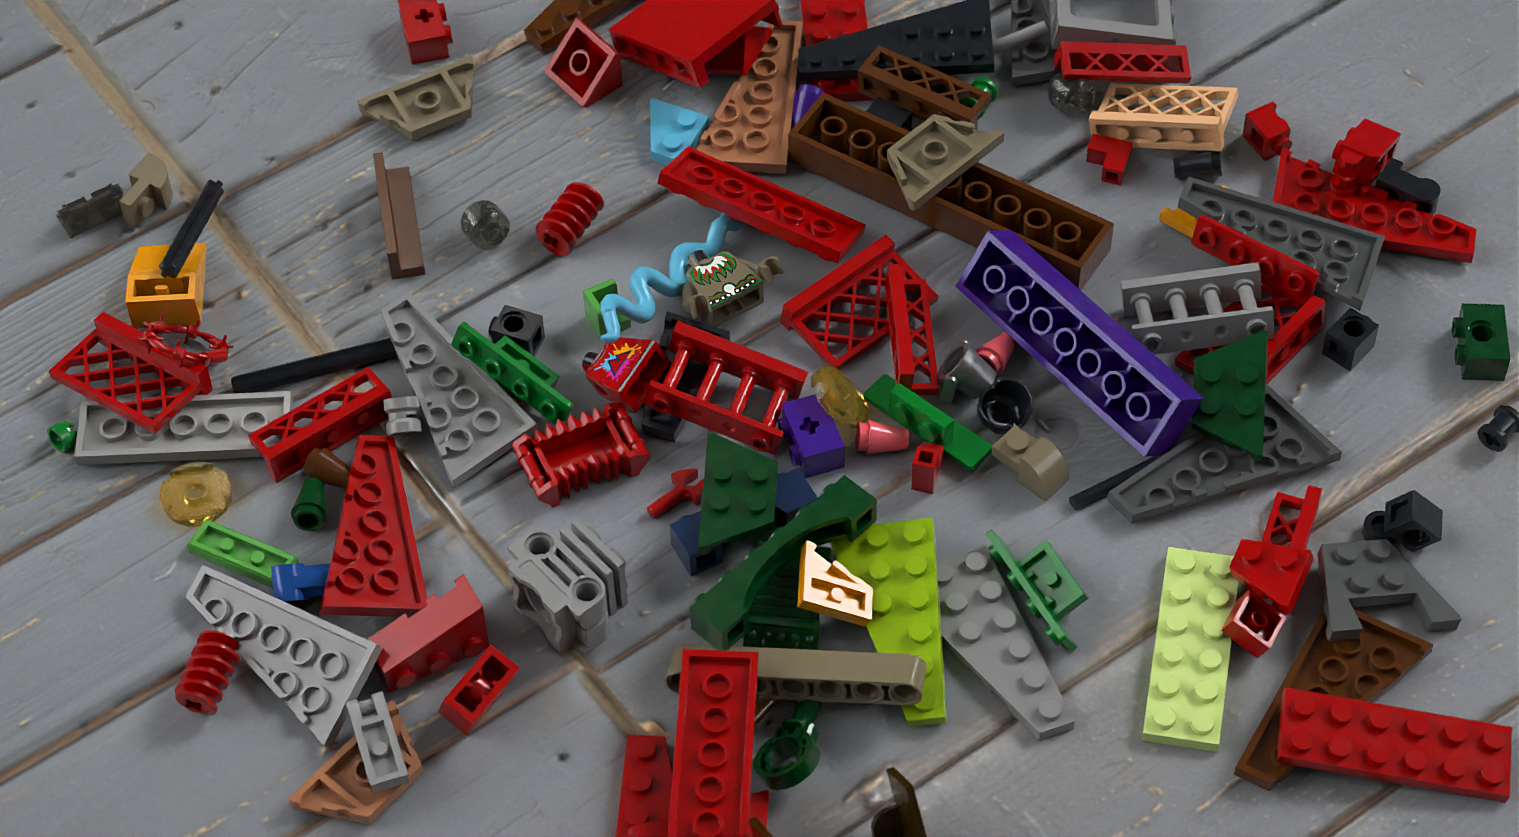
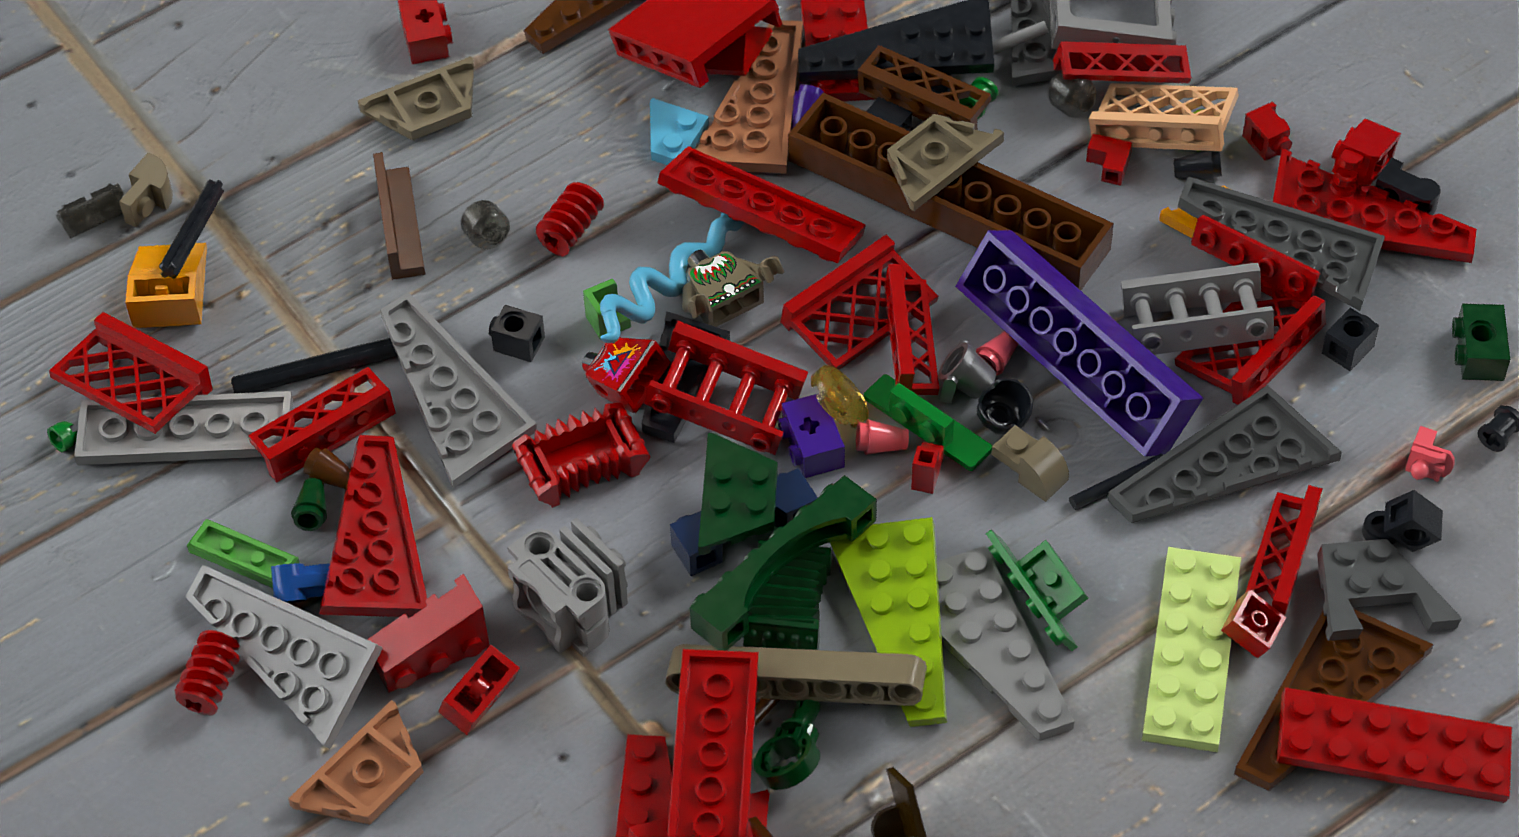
(195, 510): clear yellow tile -> none
(214, 356): red piece -> none
(377, 743): light grey plate -> none
(402, 416): light grey wheel -> none
(515, 370): green bracket -> none
(585, 65): red slope -> none
(681, 491): red bar -> none
(832, 589): wing -> none
(1233, 394): dark green wing -> none
(1272, 571): red wing -> none
(1427, 459): none -> coral piece

